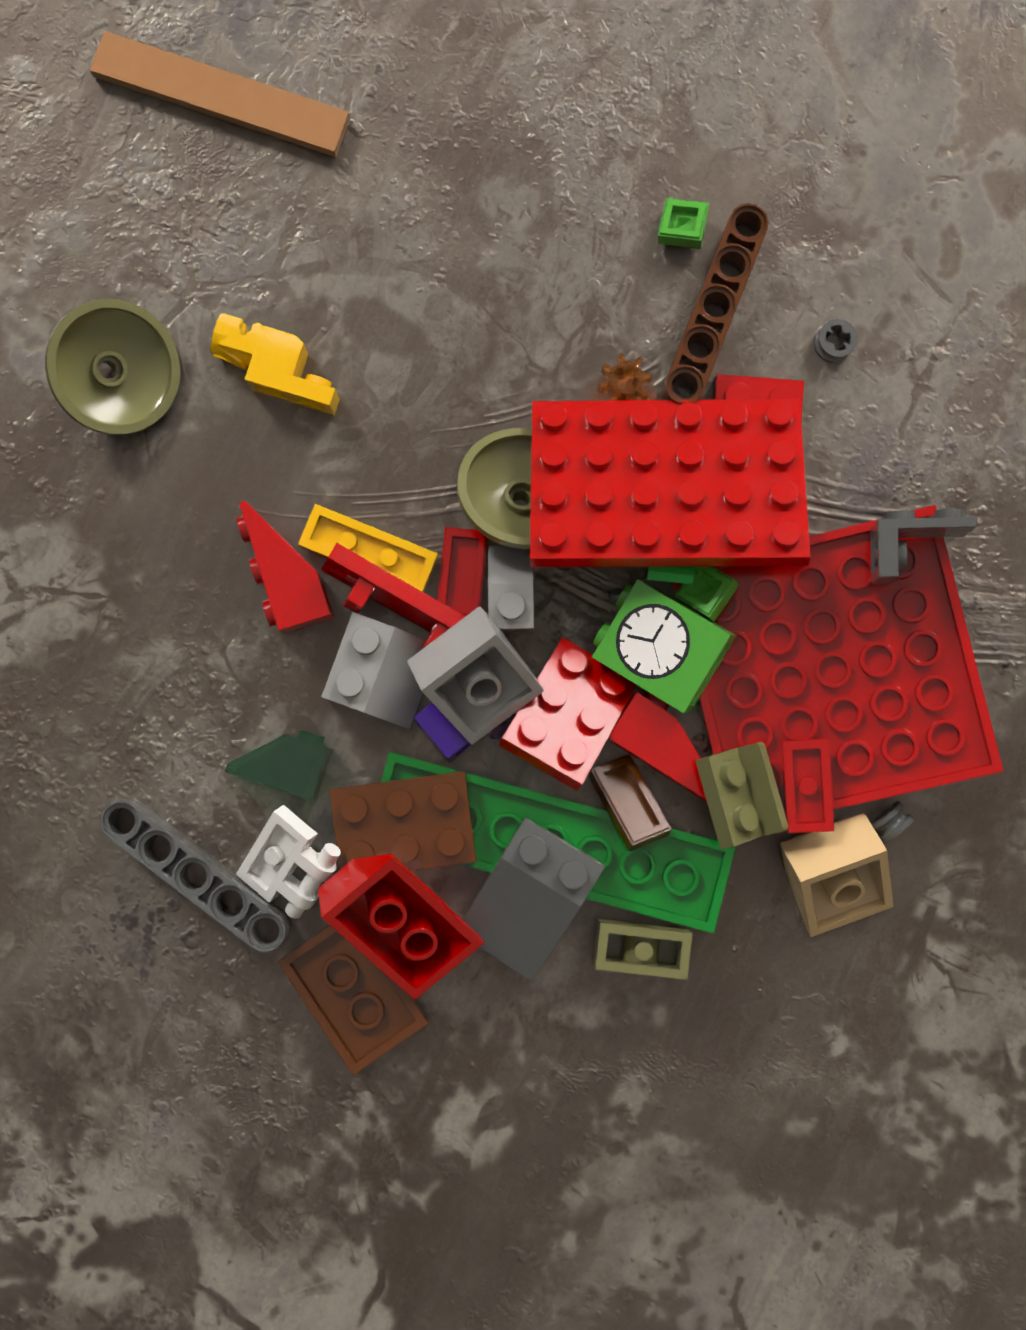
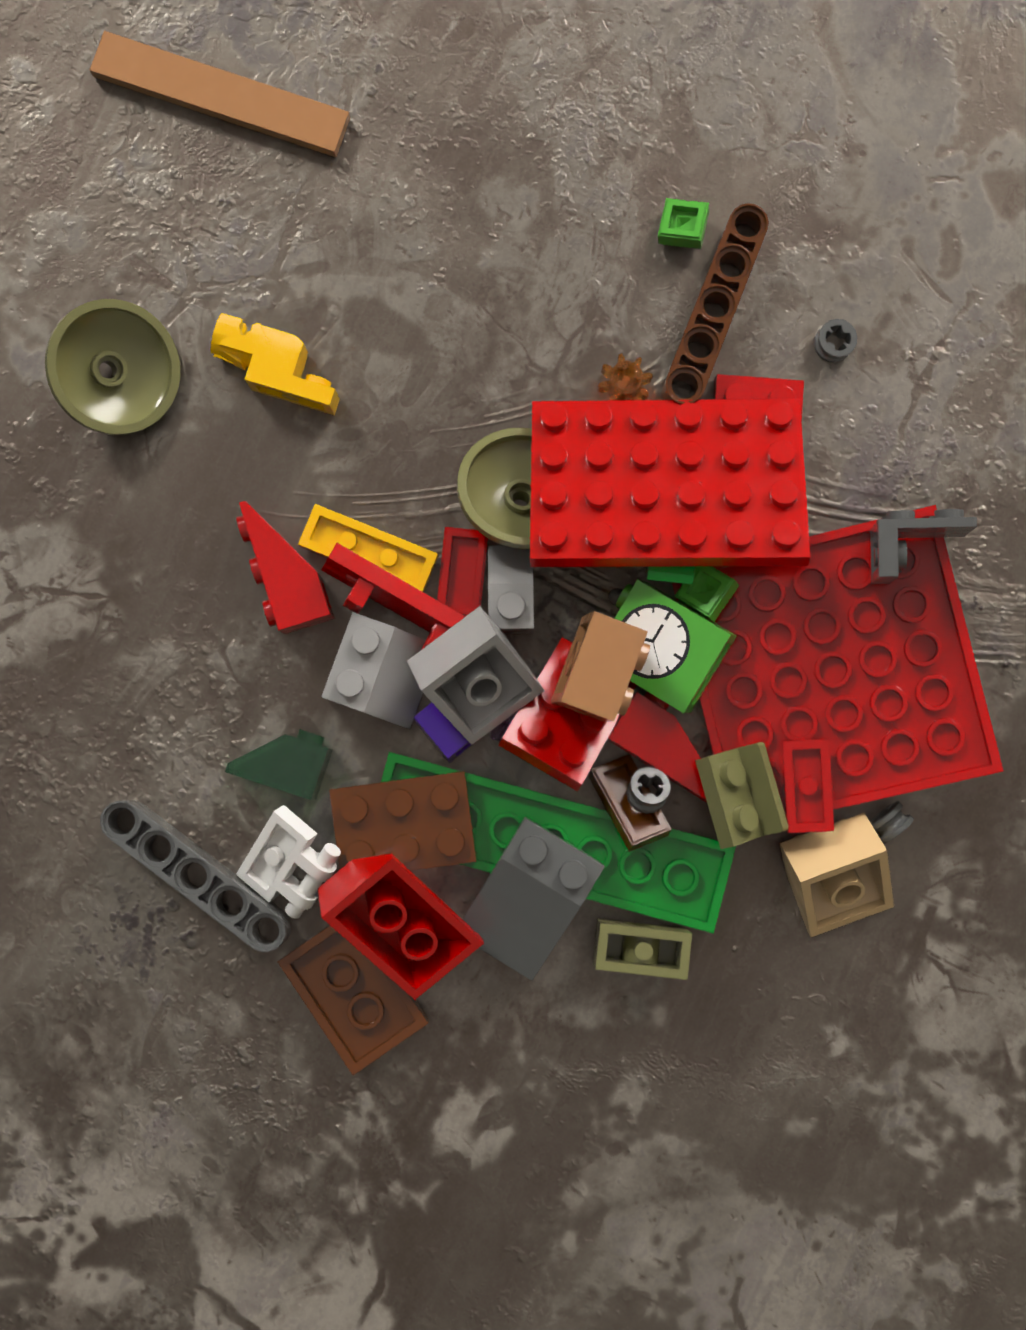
(601, 667): none -> medium nougat brick
(647, 777): none -> dark grey bush

